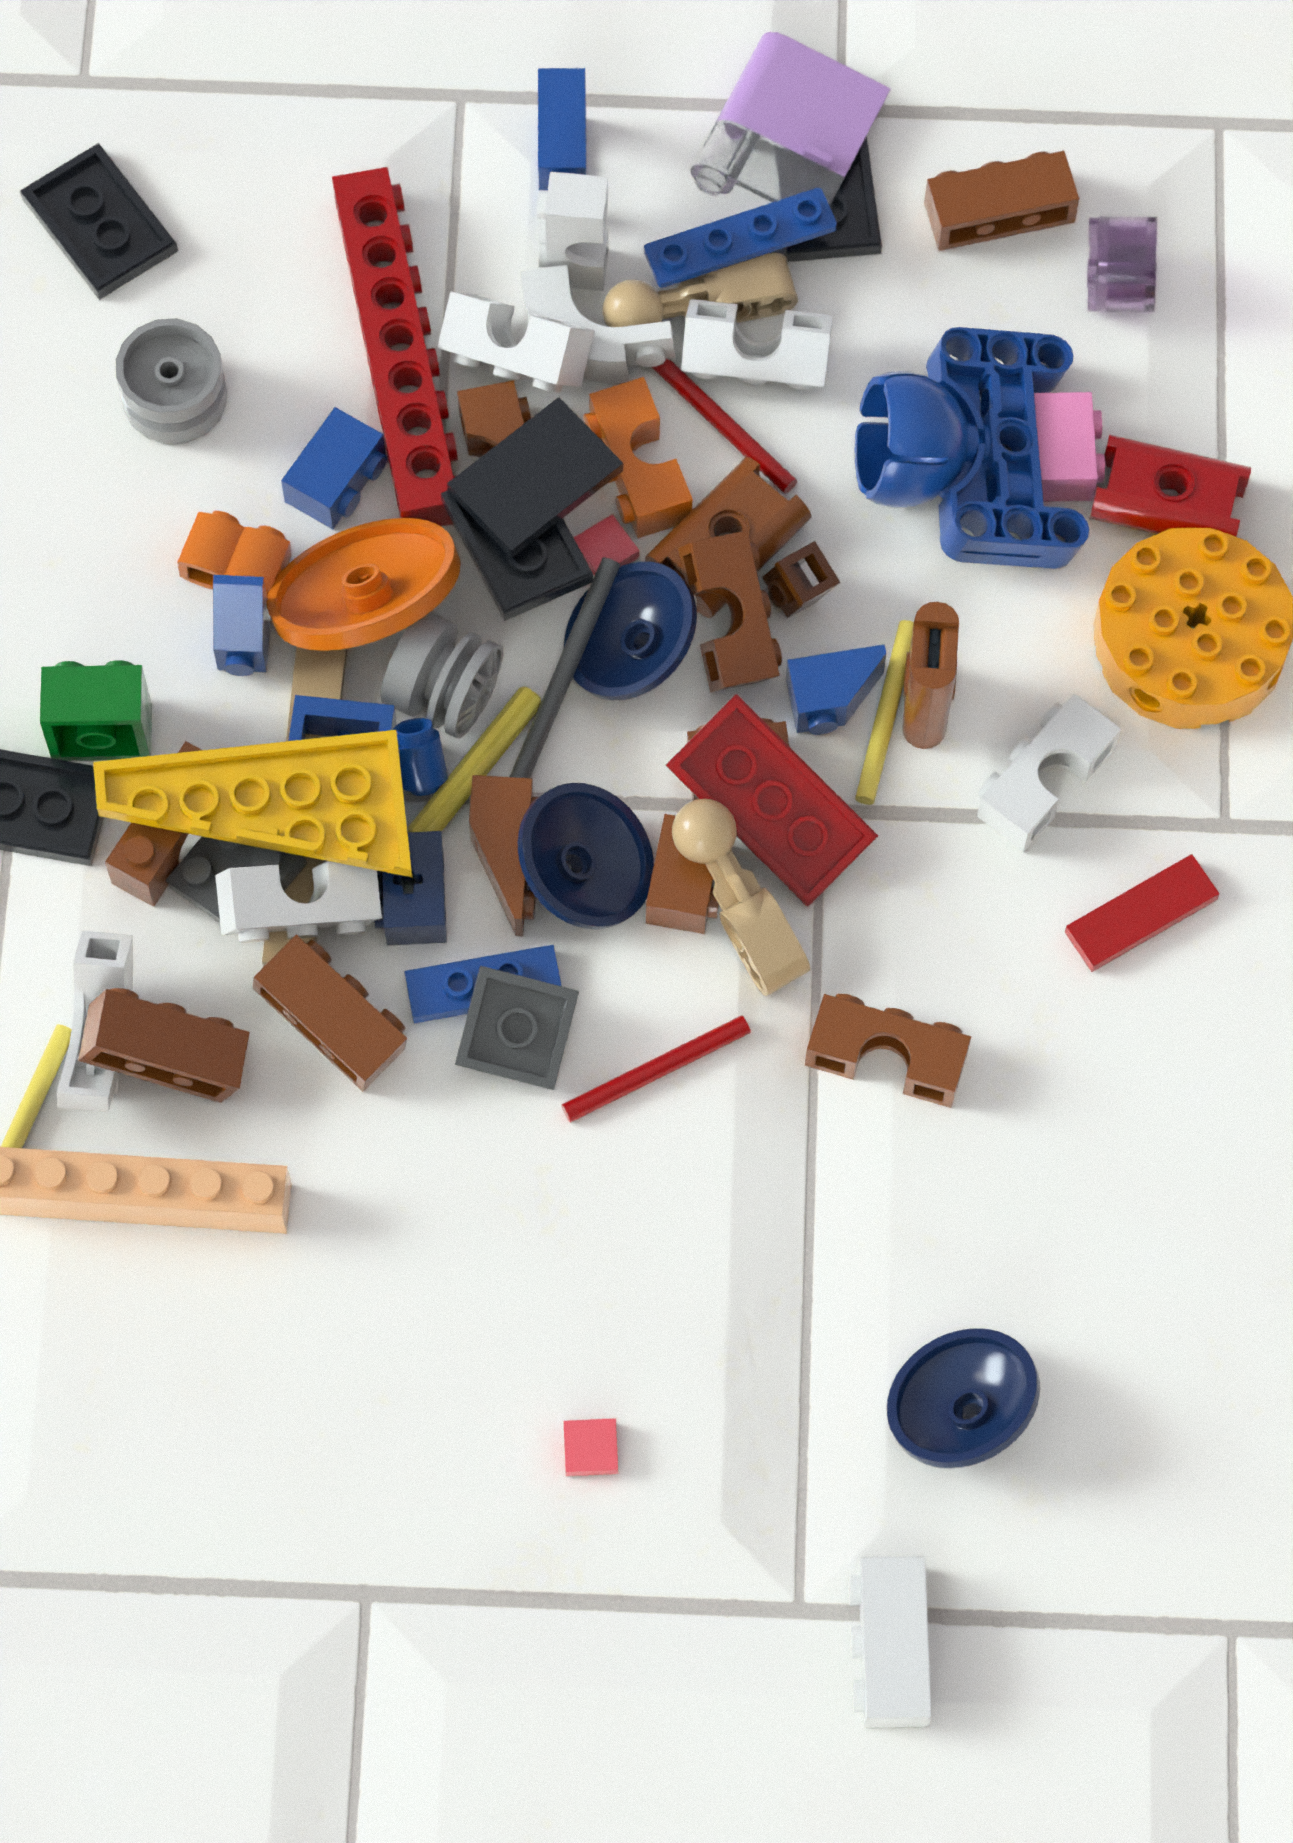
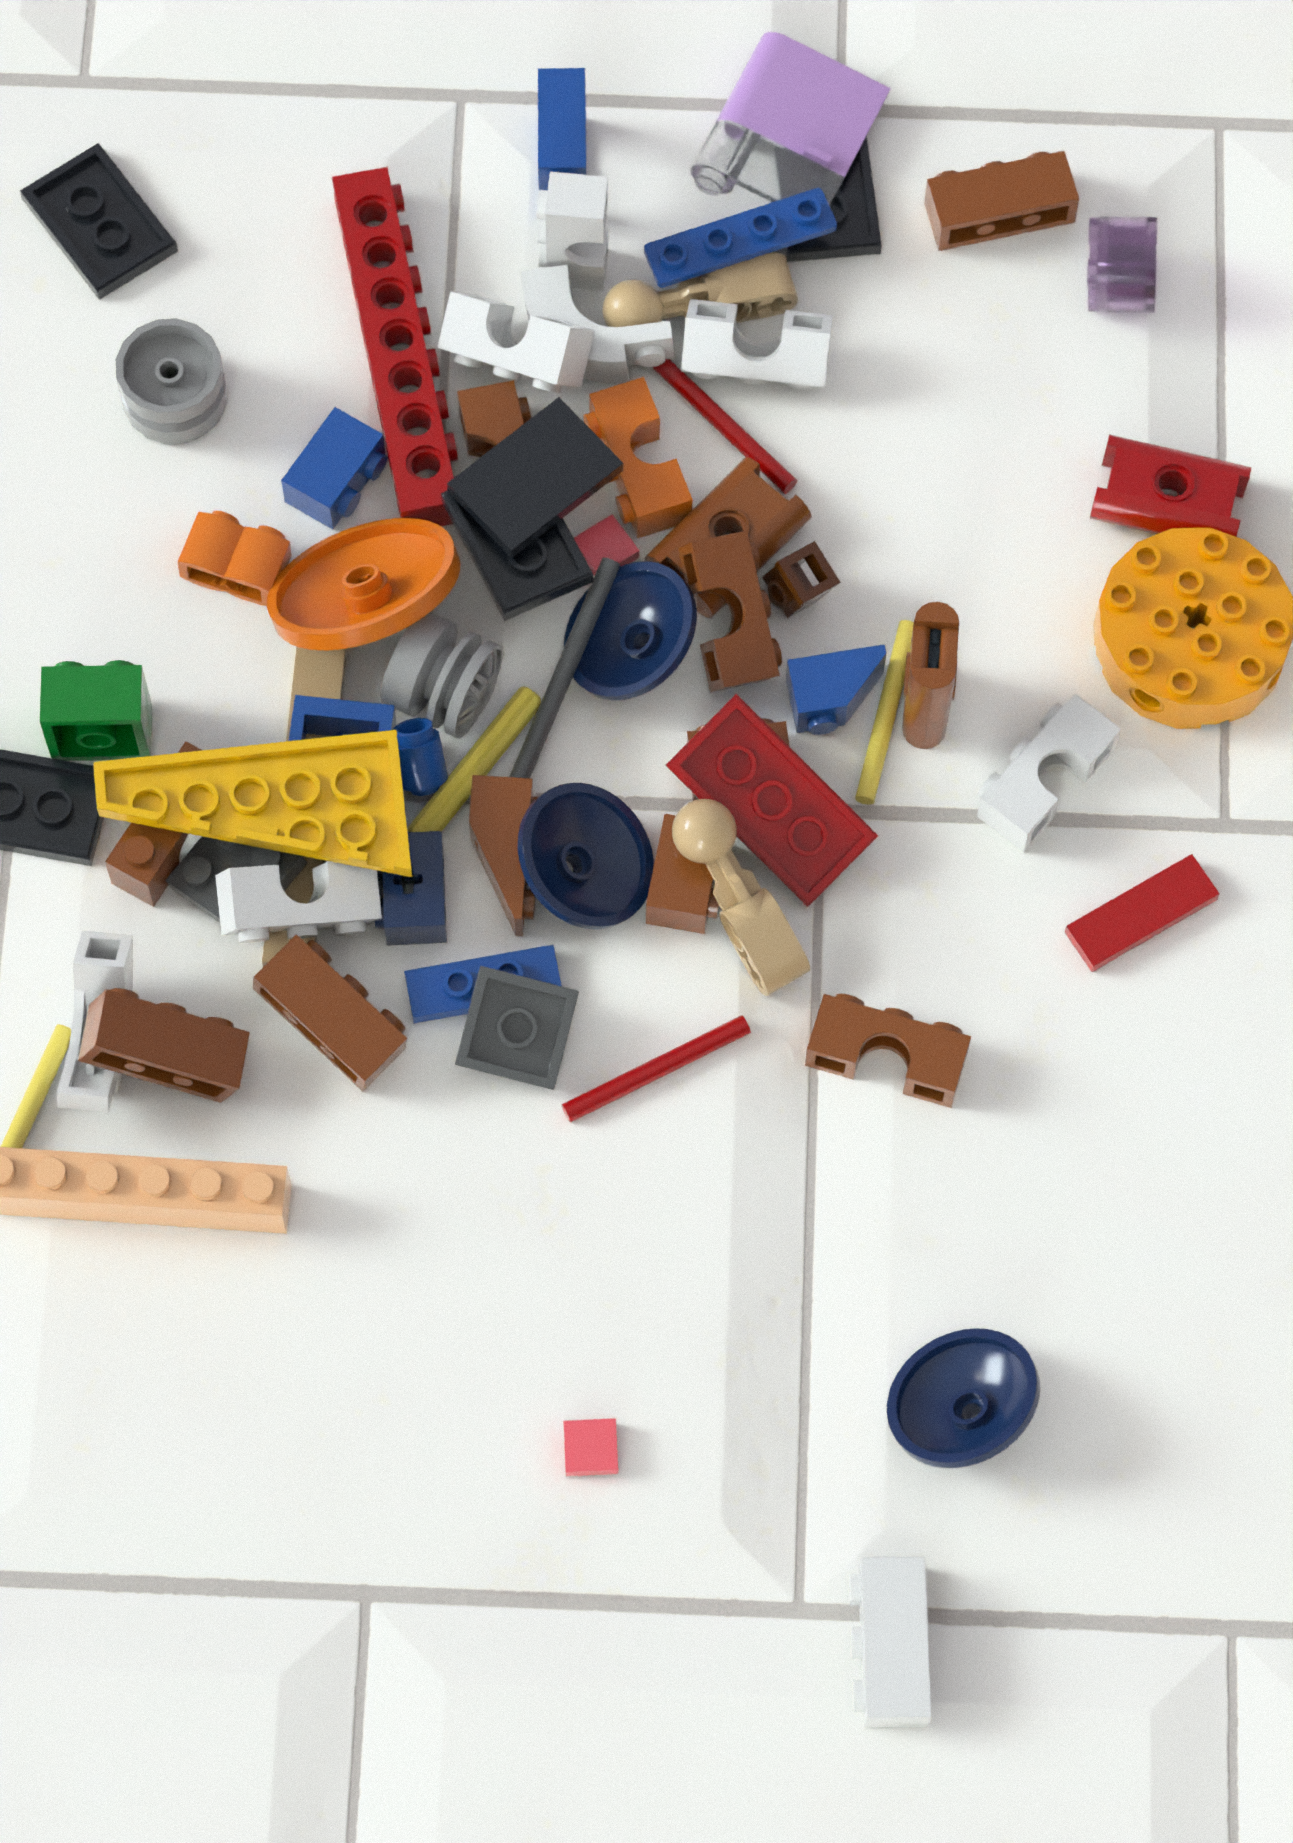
(240, 624): slope -> none
(949, 440): blue beam -> none
(1067, 445): bright pink brick -> none

